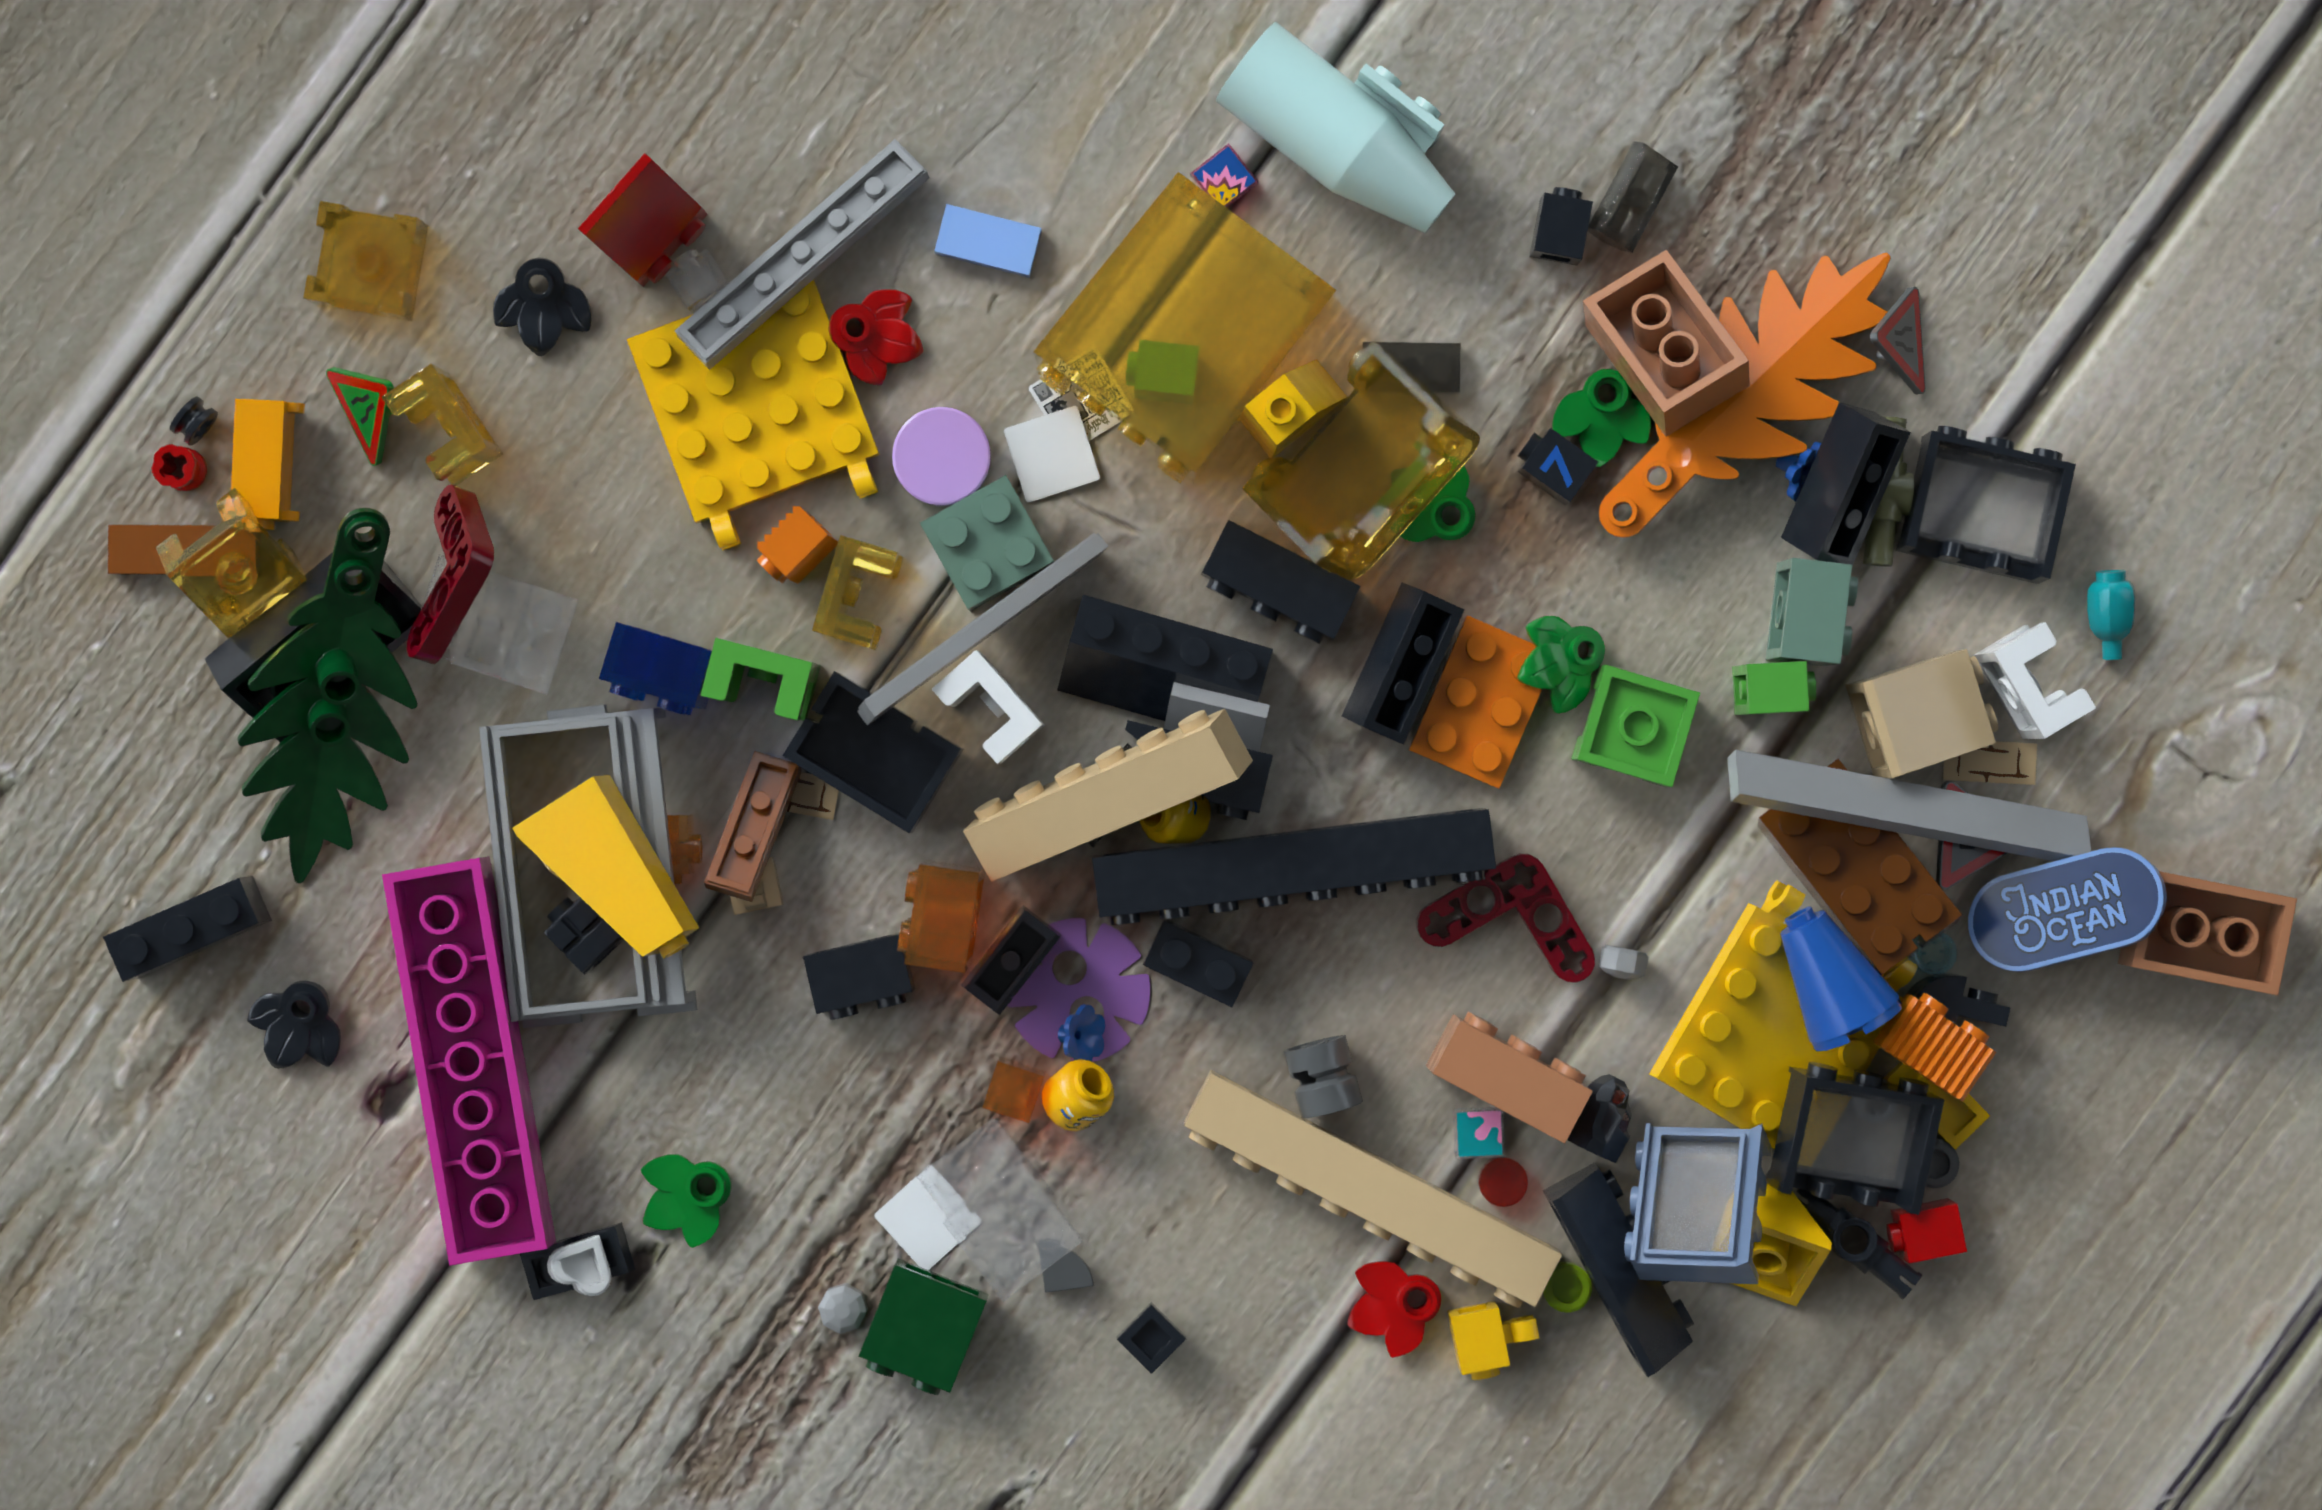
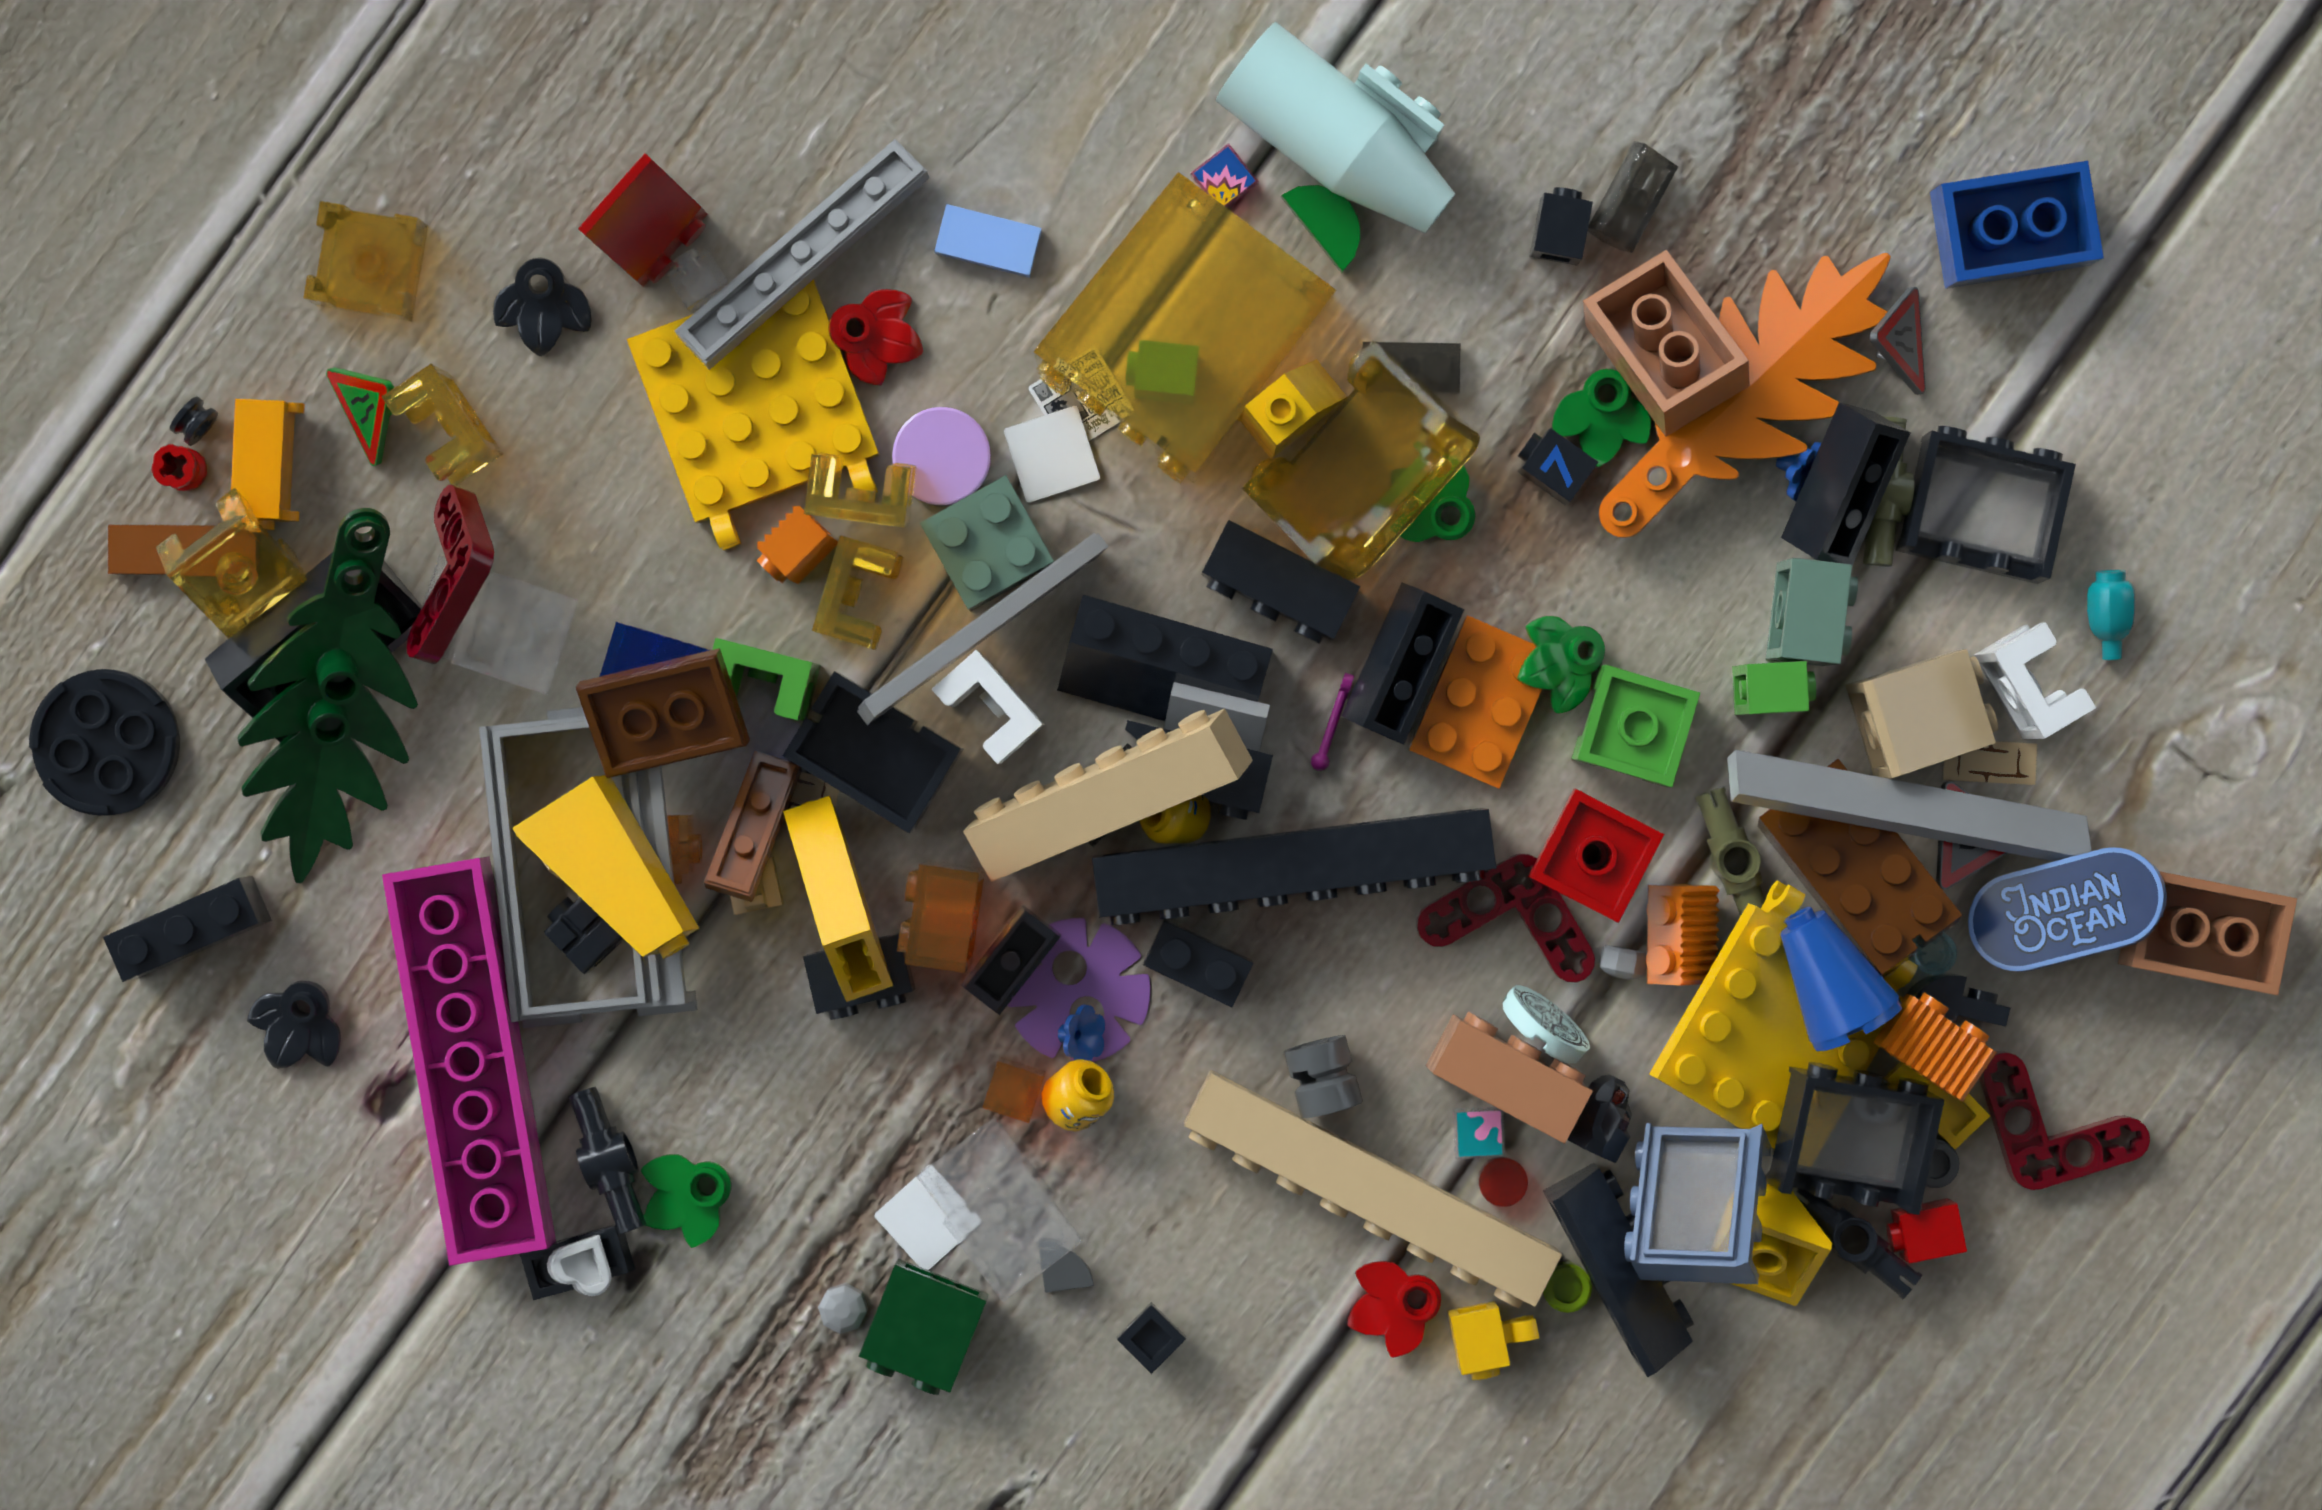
(104, 742): none -> black tile
(607, 1160): none -> black pin
(663, 713): none -> reddish brown tile
(837, 899): none -> yellow slope
(859, 504): none -> clear yellow panel
(1320, 760): none -> magenta hinge
(1328, 220): none -> green tile
(1543, 1019): none -> light aqua tile
(1624, 855): none -> red plant
(1681, 933): none -> orange brick
(1724, 836): none -> olive pin
(2016, 224): none -> blue brick
(2035, 1139): none -> dark red beam

